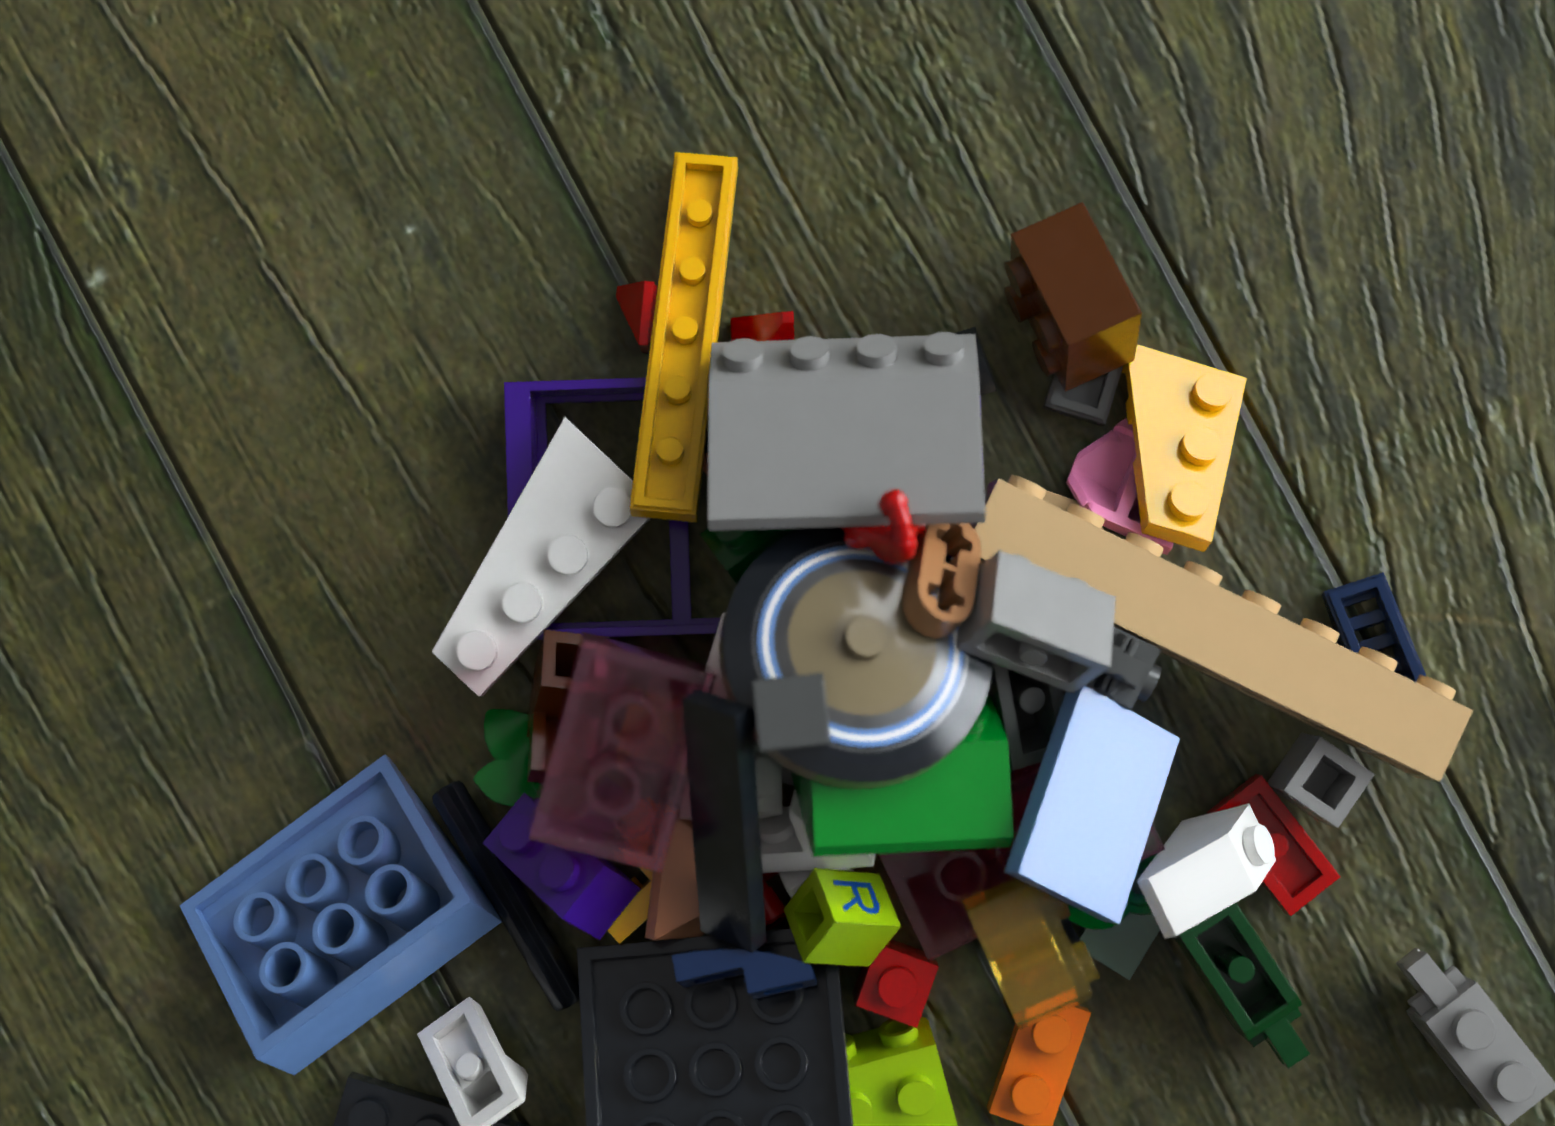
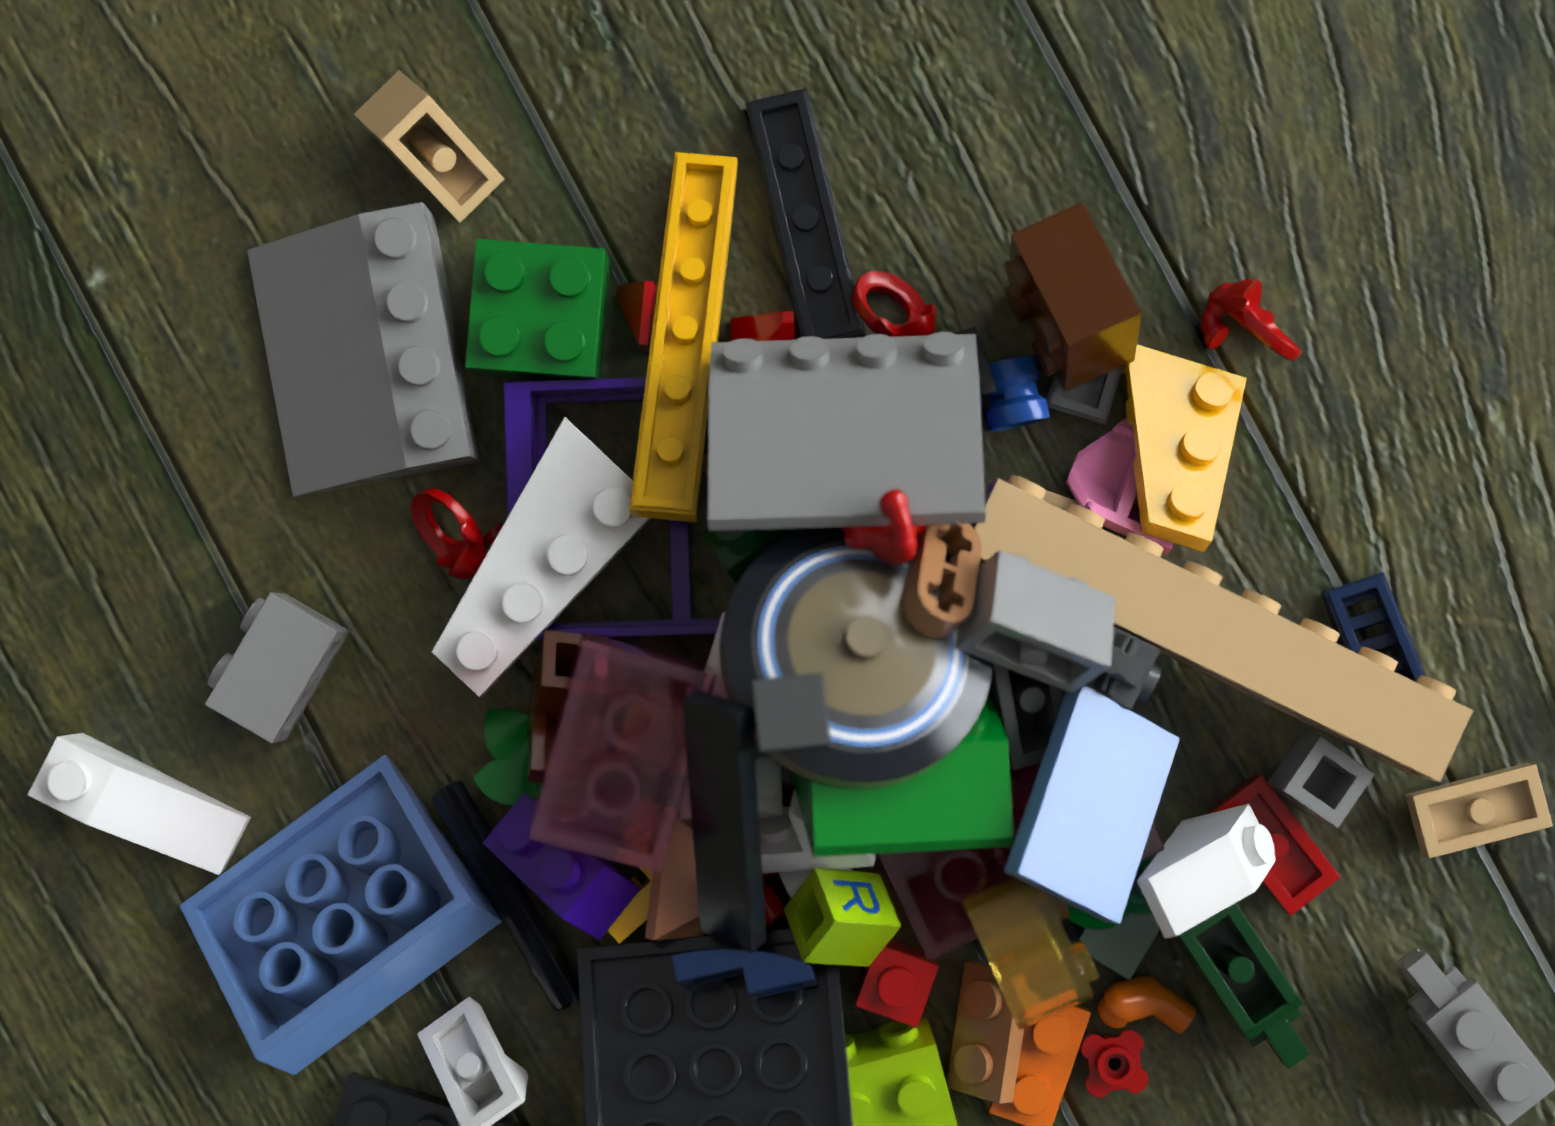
(137, 803): none -> white slope
(275, 666): none -> light grey brick
(363, 351): none -> light grey slope
(429, 145): none -> tan slope
(460, 557): none -> red piece
(537, 311): none -> green brick
(804, 215): none -> black tile
(920, 317): none -> red piece
(984, 1039): none -> medium nougat plate
(1016, 394): none -> blue wheel
(1101, 1049): none -> red plate
(1141, 998): none -> orange arm
(1242, 303): none -> red piece
(1479, 810): none -> tan plate

